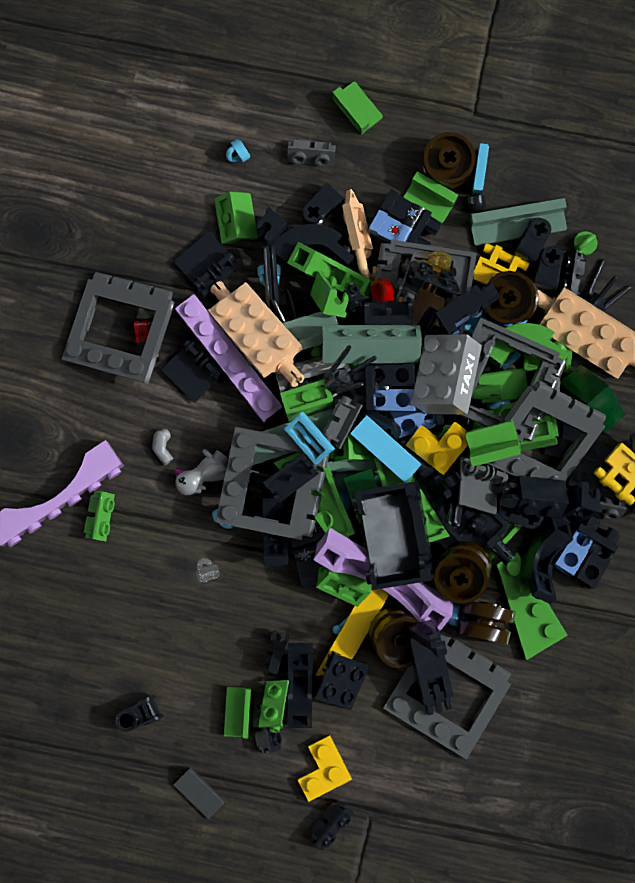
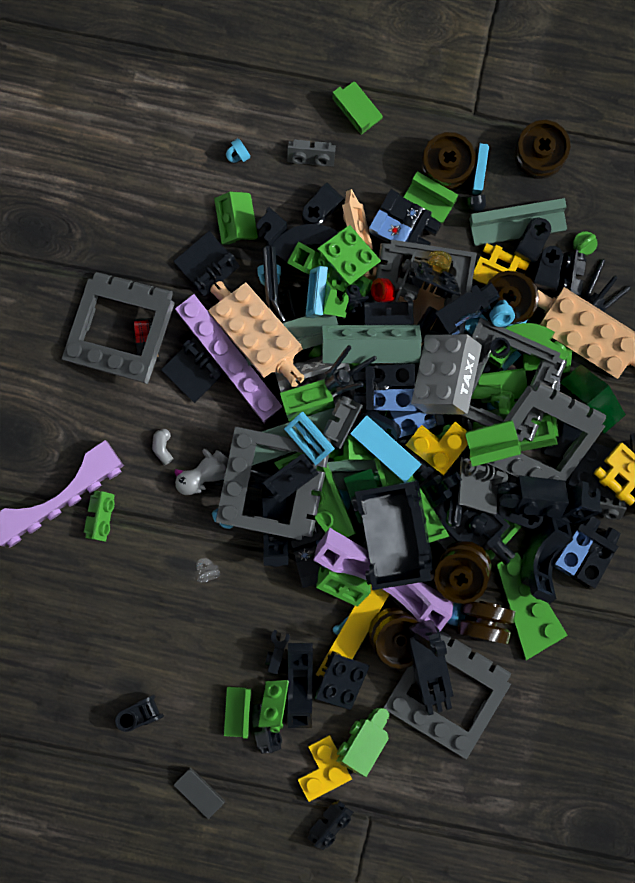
(316, 292): none -> medium azure tile
(348, 255): none -> bright green hinge
(364, 743): none -> bright green hinge
(498, 344): none -> black hinge
(502, 314): none -> medium azure tile
(506, 402): none -> bright green tile
(543, 135): none -> dark brown wheel

